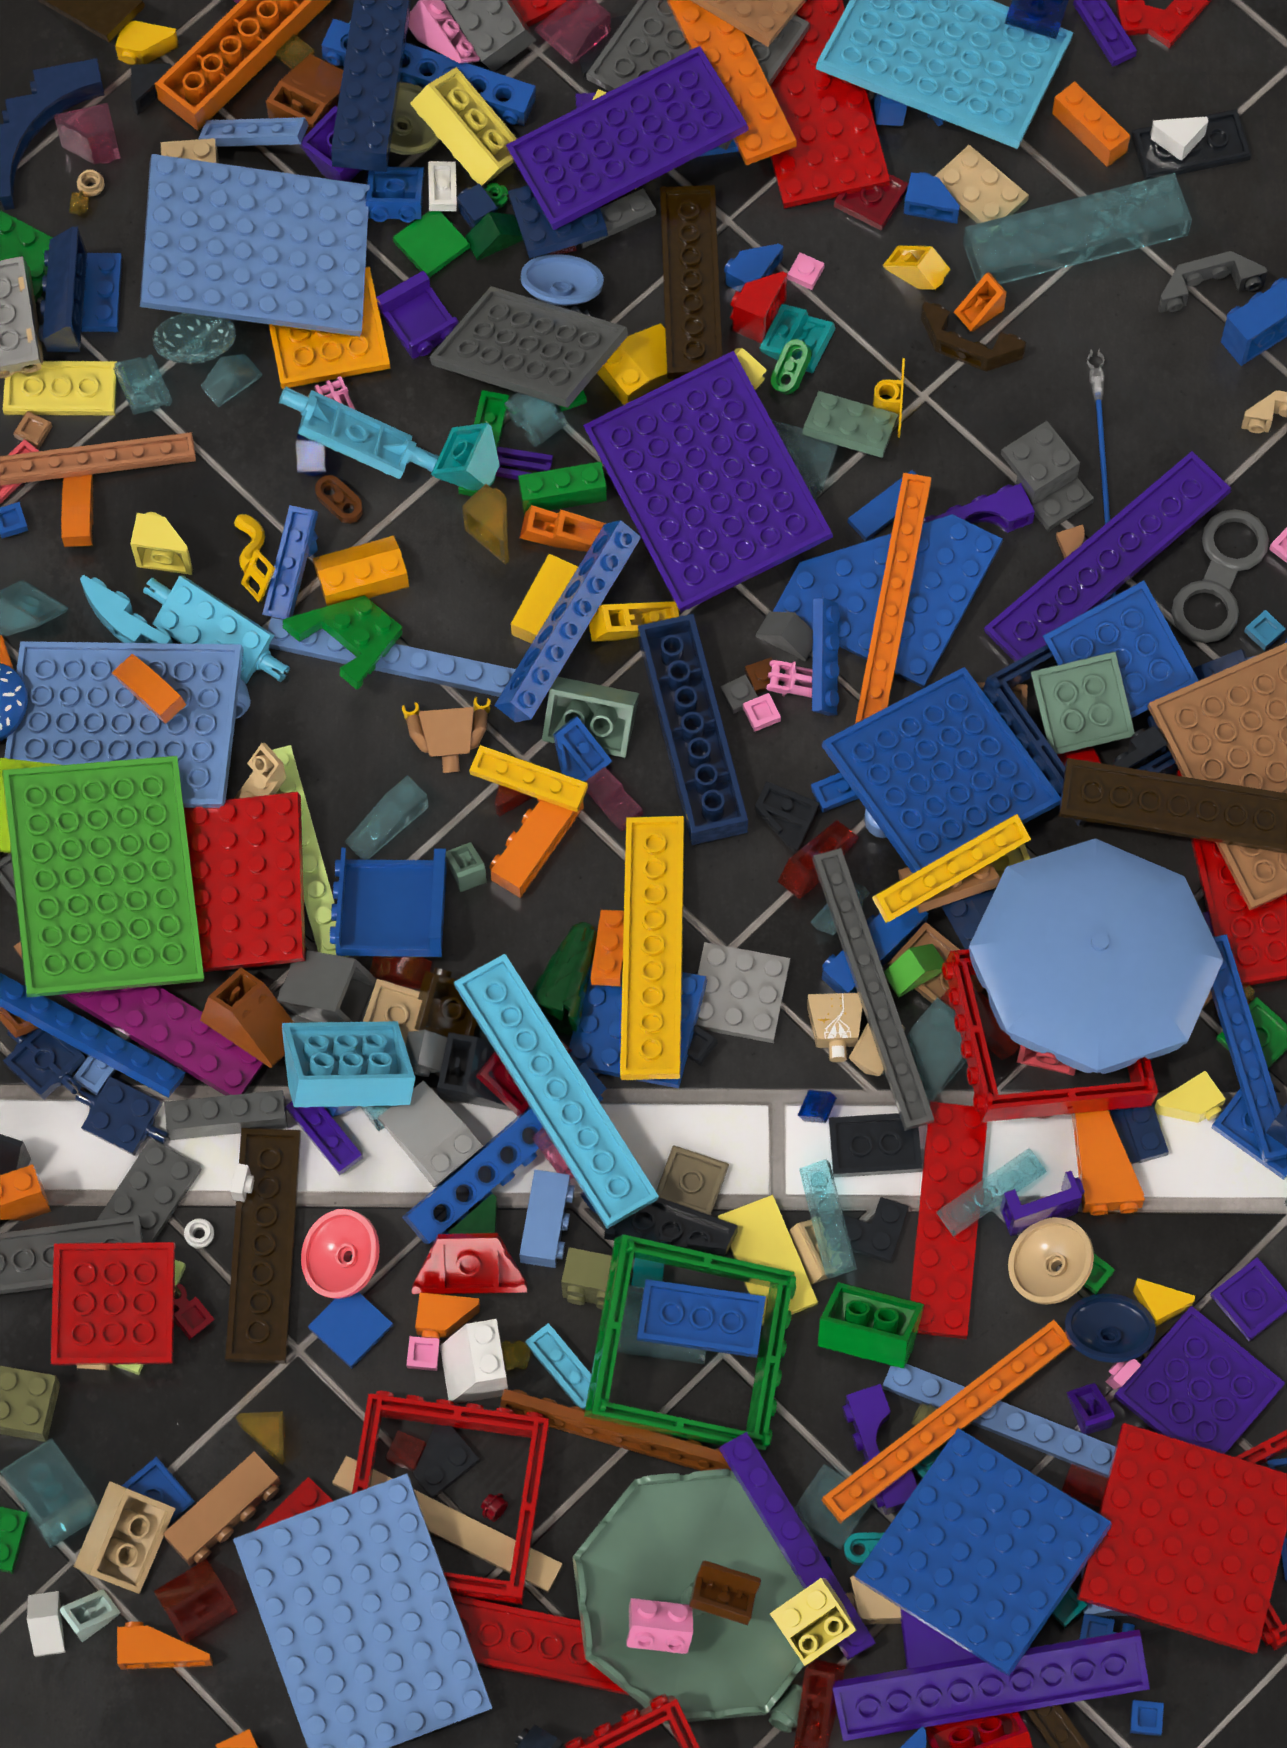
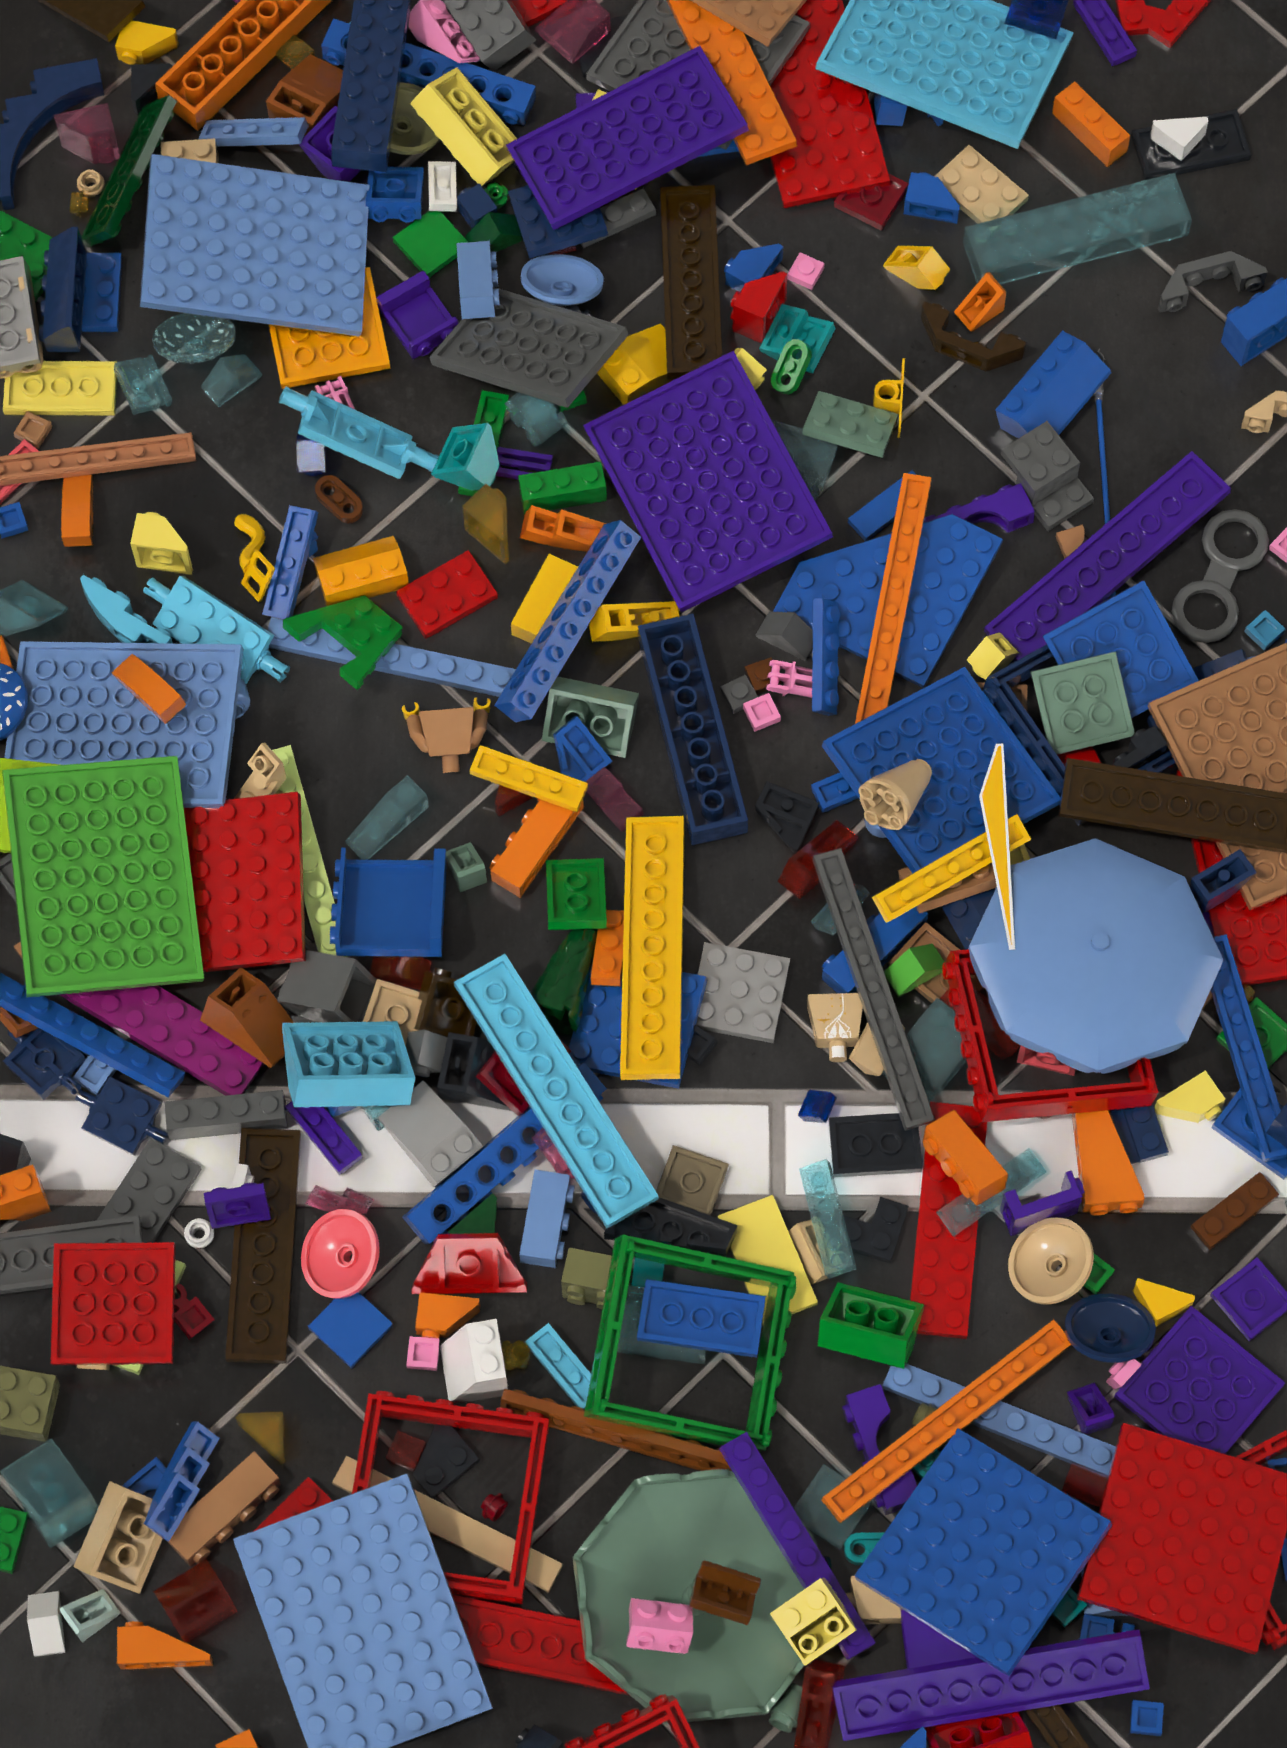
(127, 173): none -> dark green plate
(180, 1480): none -> blue slope
(237, 1205): none -> dark purple plate
(329, 1201): none -> clear pink slope
(447, 594): none -> red plate
(477, 279): none -> medium blue brick
(576, 894): none -> green plate
(894, 794): none -> tan cone
(964, 1158): none -> orange brick
(992, 655): none -> light yellow brick
(995, 817): none -> yellow sticker
(1053, 387): none -> blue slope
(1221, 880): none -> dark blue slope
(1234, 1210): none -> reddish brown plate

